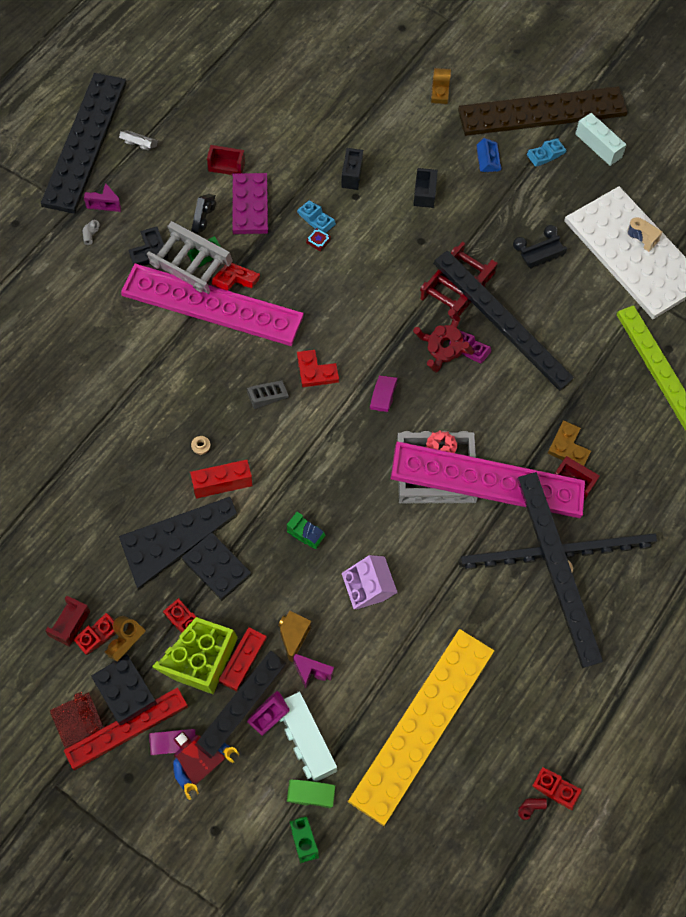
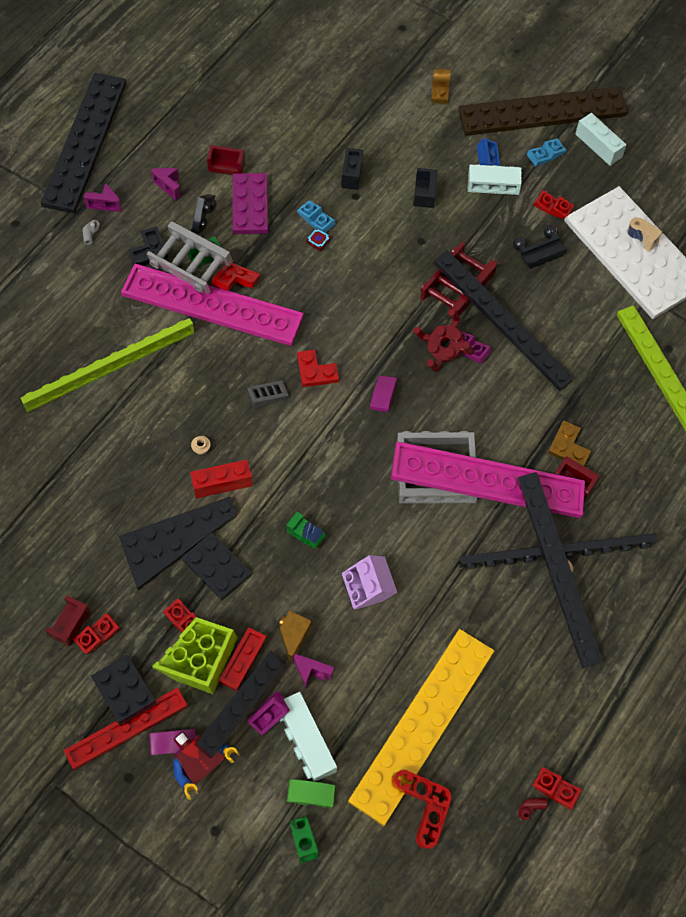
(76, 719): clear red hinge -> none
(107, 365): none -> lime plate
(126, 639): pearl gold plate -> none
(132, 138): light grey plate -> none
(167, 180): none -> magenta slope
(432, 804): none -> red beam
(450, 442): coral gear -> none
(494, 179): none -> light aqua brick
(553, 206): none -> red slope

